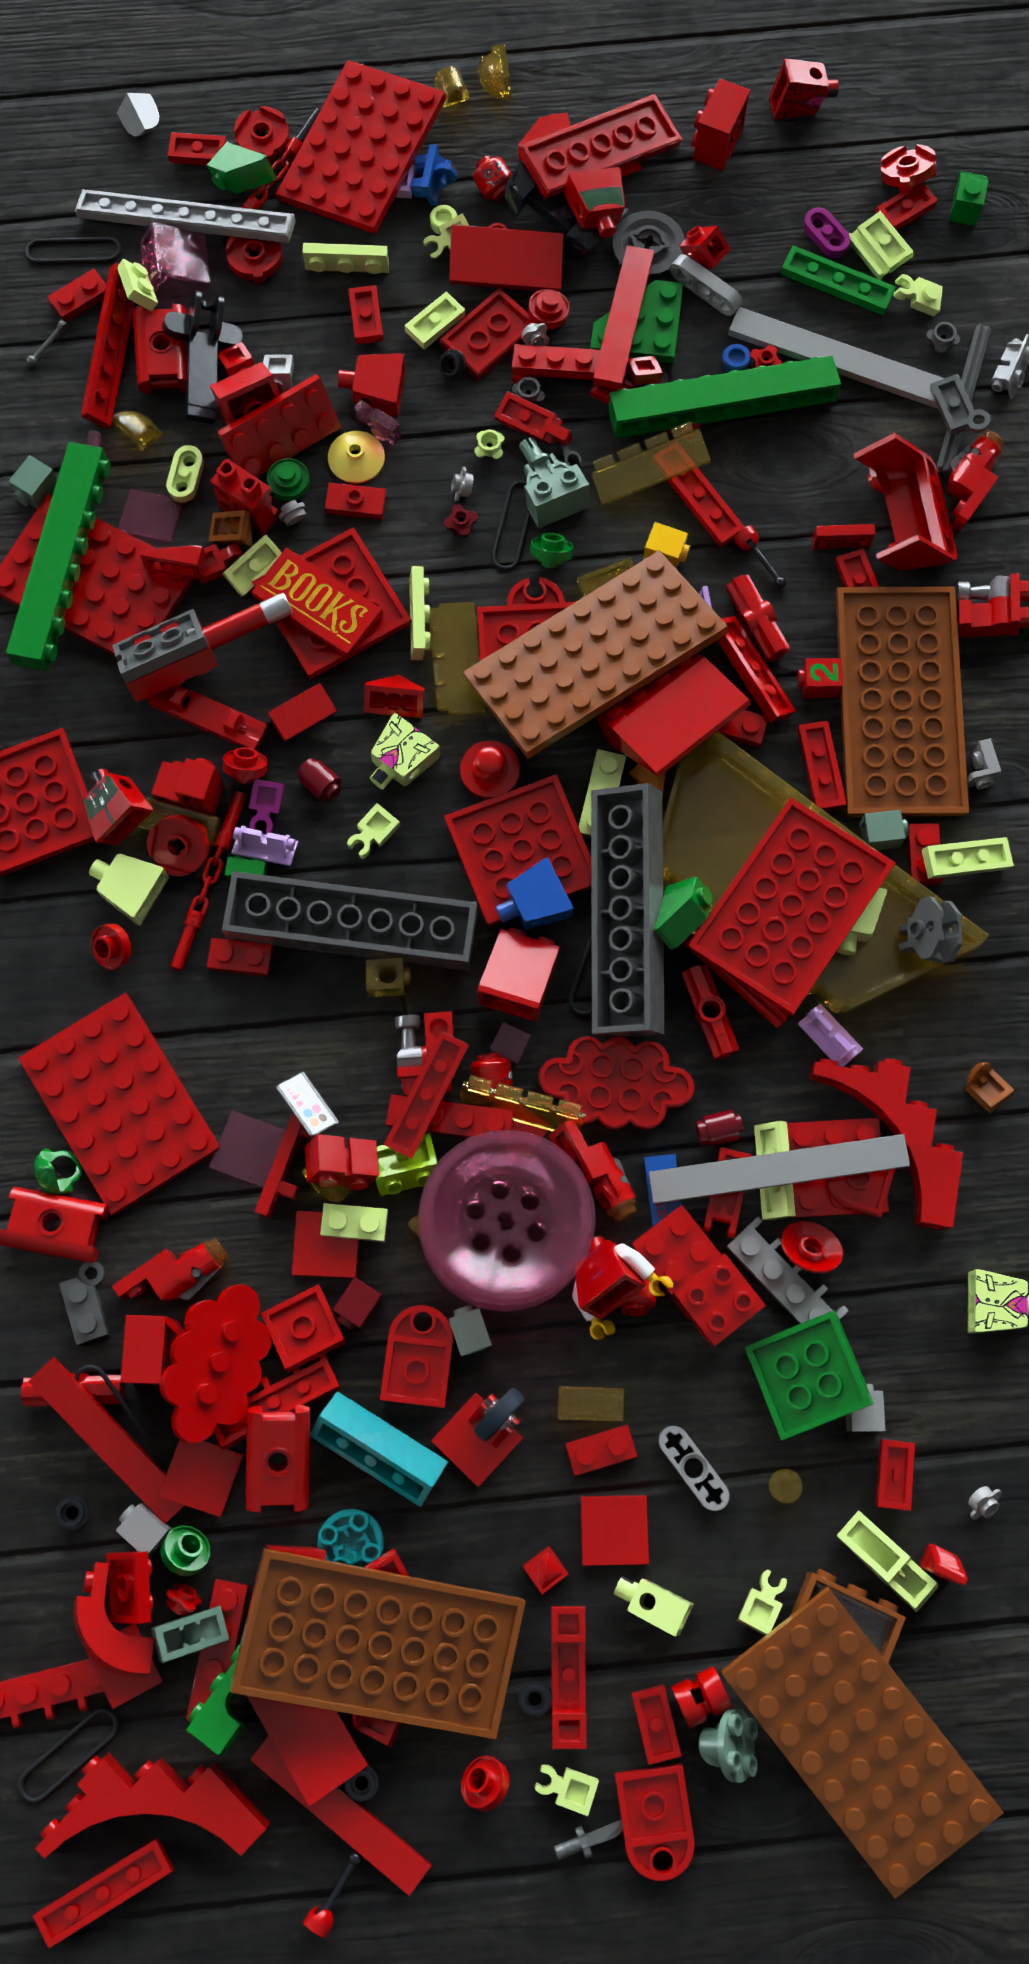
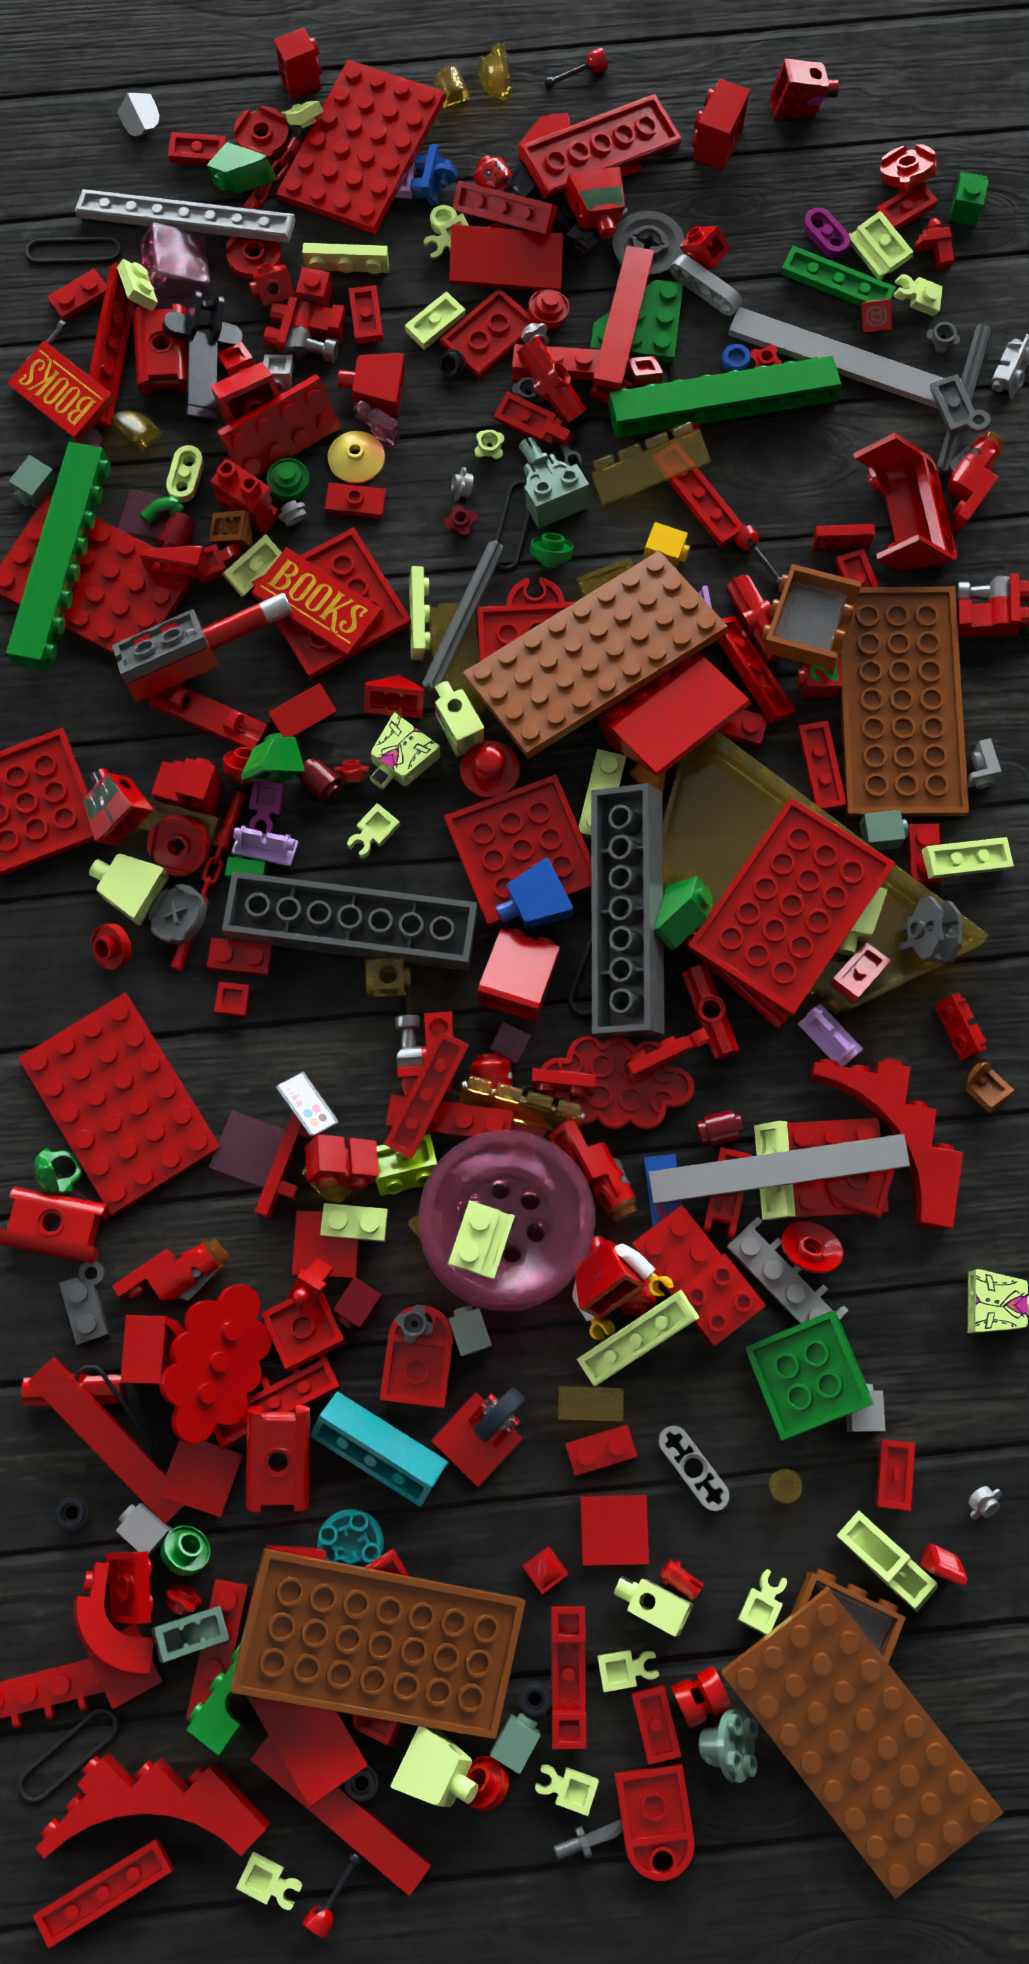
(61, 391): none -> red tile
(160, 506): none -> green arm
(177, 531): none -> dark red brick
(177, 914): none -> dark grey tile
(232, 999): none -> red plate
(263, 1879): none -> yellowish green plate
(272, 274): none -> red brick
(274, 760): none -> green slope
(298, 63): none -> red brick
(302, 322): none -> red hips
(303, 114): none -> yellowish green plate
(310, 1284): none -> red piece
(314, 287): none -> red brick
(352, 771): none -> red plate
(423, 1326): none -> dark grey plate
(435, 1770): none -> yellowish green torso
(457, 718): none -> yellowish green torso
(463, 615): none -> dark grey axle
(481, 1240): none -> yellowish green plate
(504, 207): none -> red plate
(516, 1742): none -> sand green brick
(550, 1080): none -> red plate
(551, 380): none -> red piece
(595, 63): none -> hinge
(619, 1669): none -> yellowish green plate
(638, 1338): none -> yellowish green tile
(668, 1050): none -> red plate
(681, 1579): none -> red pin
(811, 617): none -> window
(860, 972): none -> plate
(877, 315): none -> red tile
(939, 241): none -> red piece
(955, 1016): none -> red hinge

